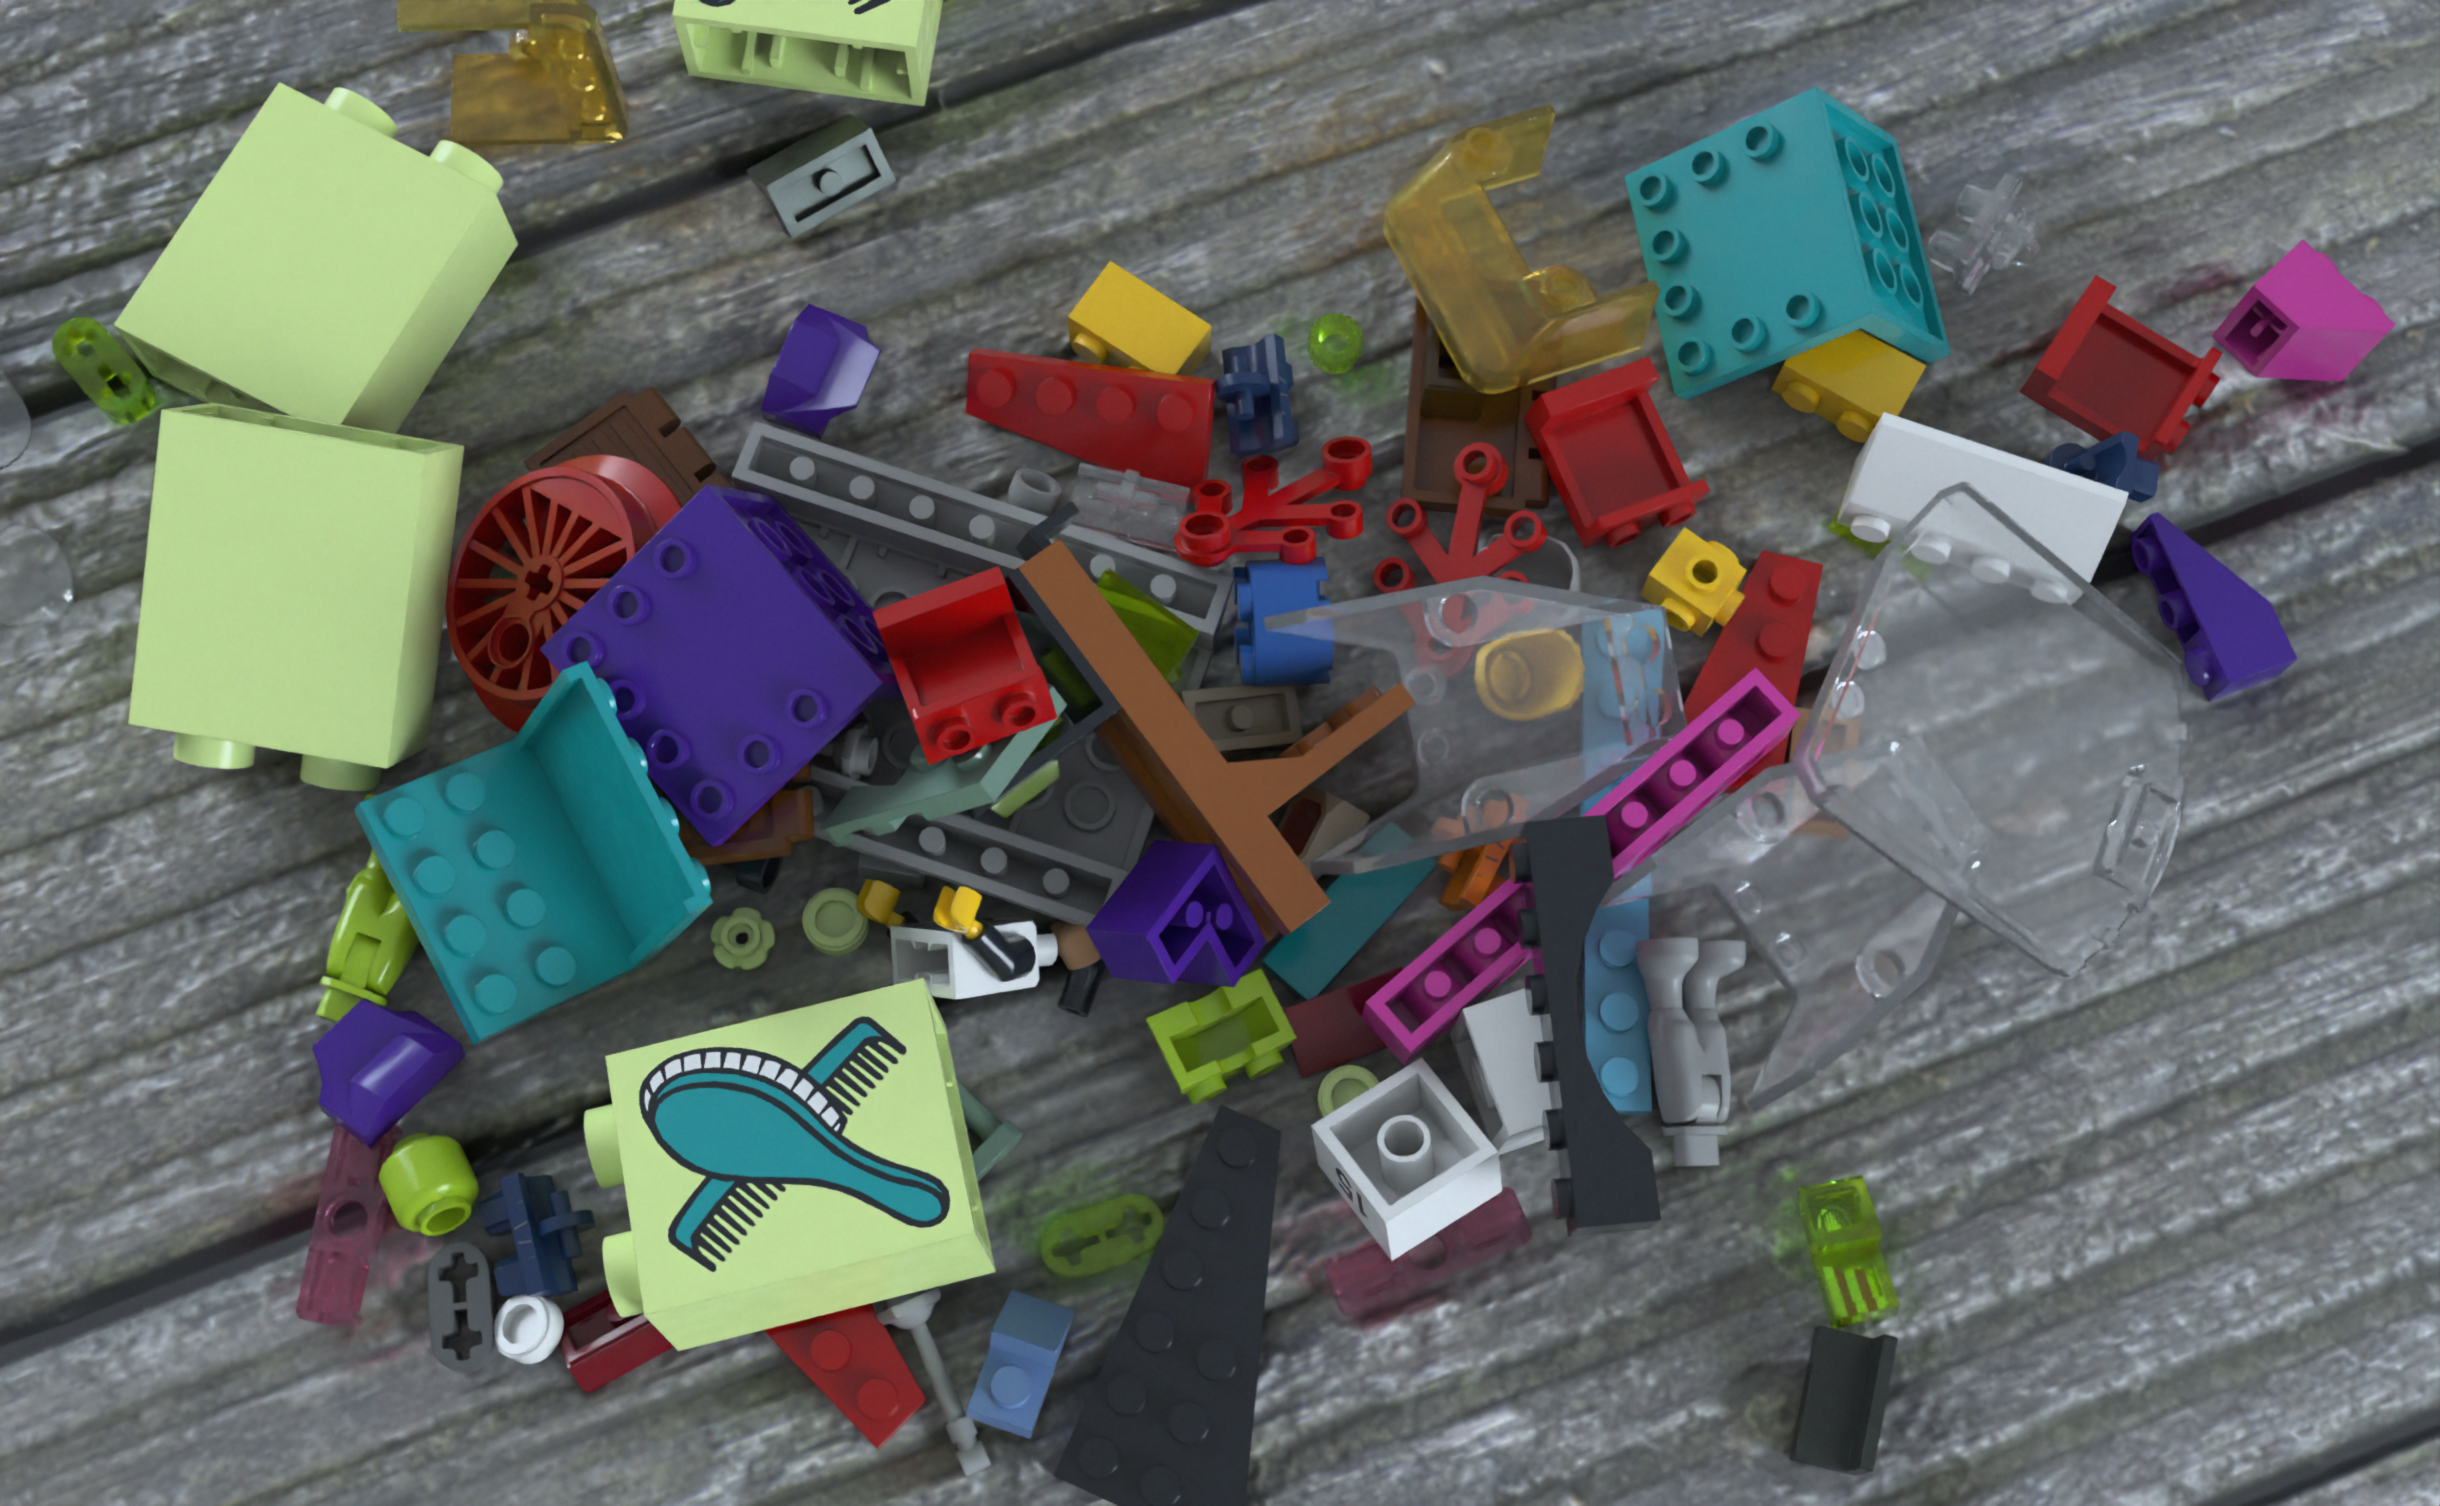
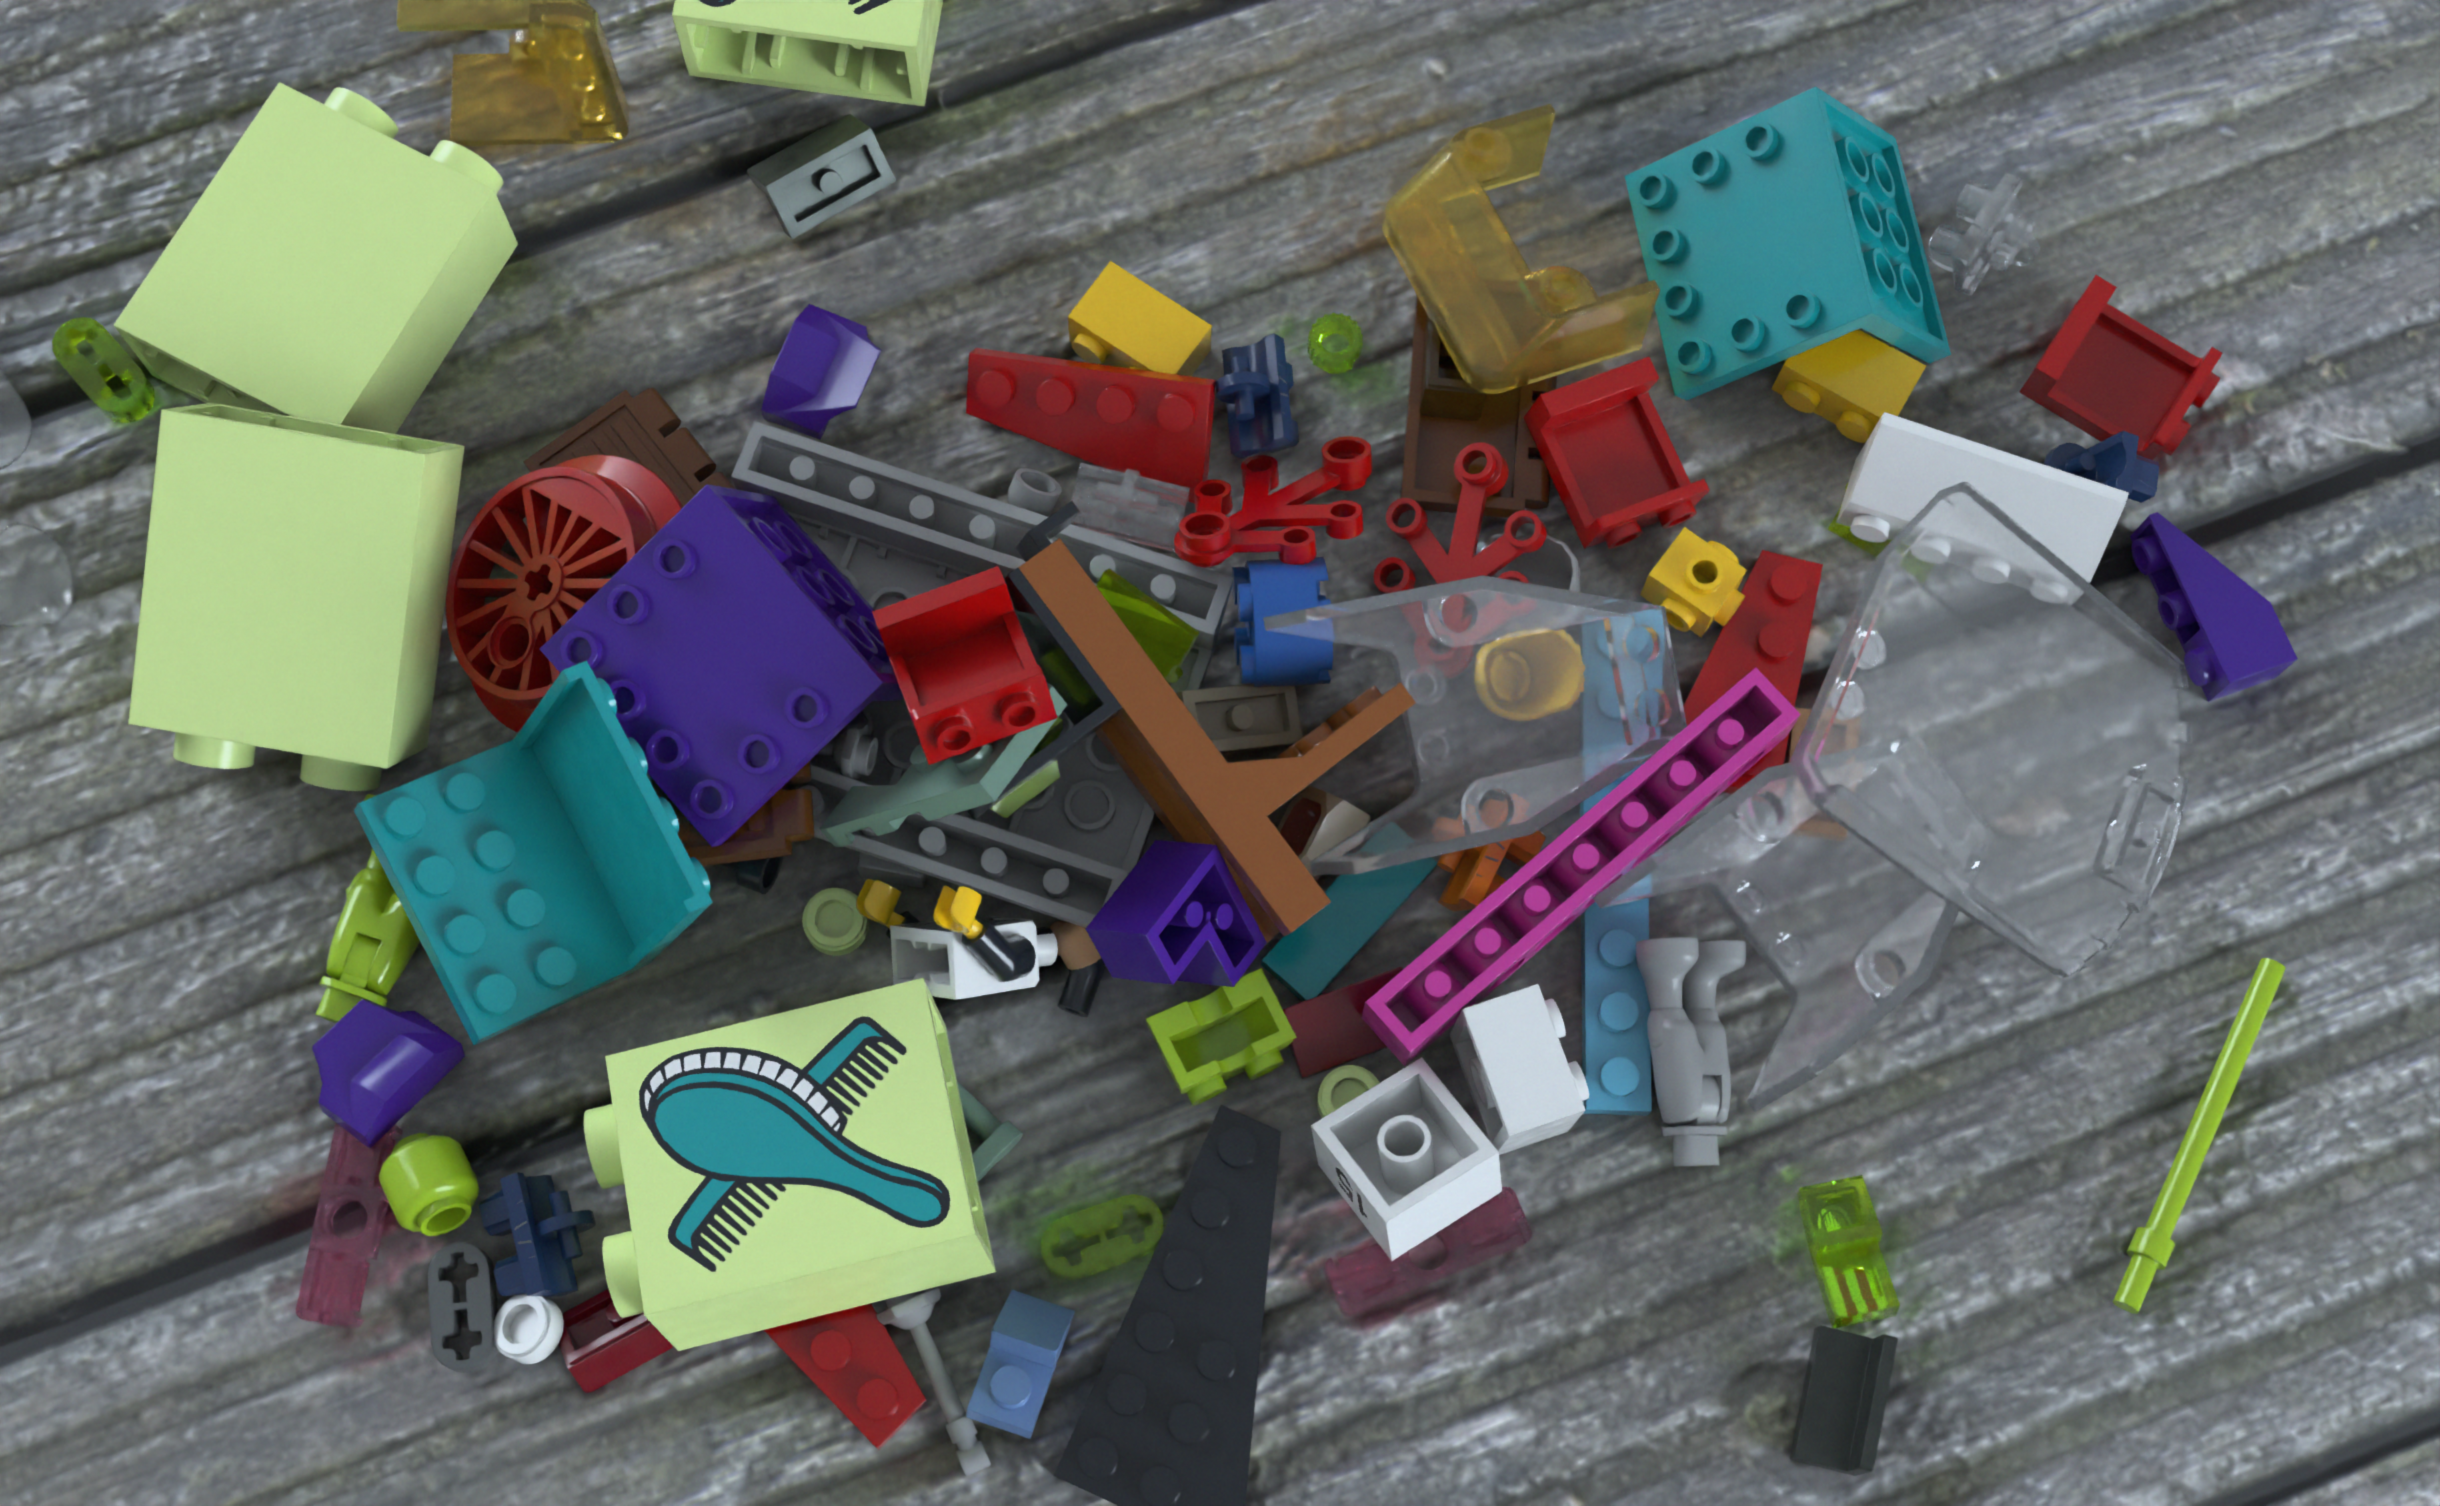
(747, 955): yellowish green plate -> none
(1603, 1164): black arch -> none
(2152, 1244): none -> lime bar
(2303, 321): dark pink slope -> none

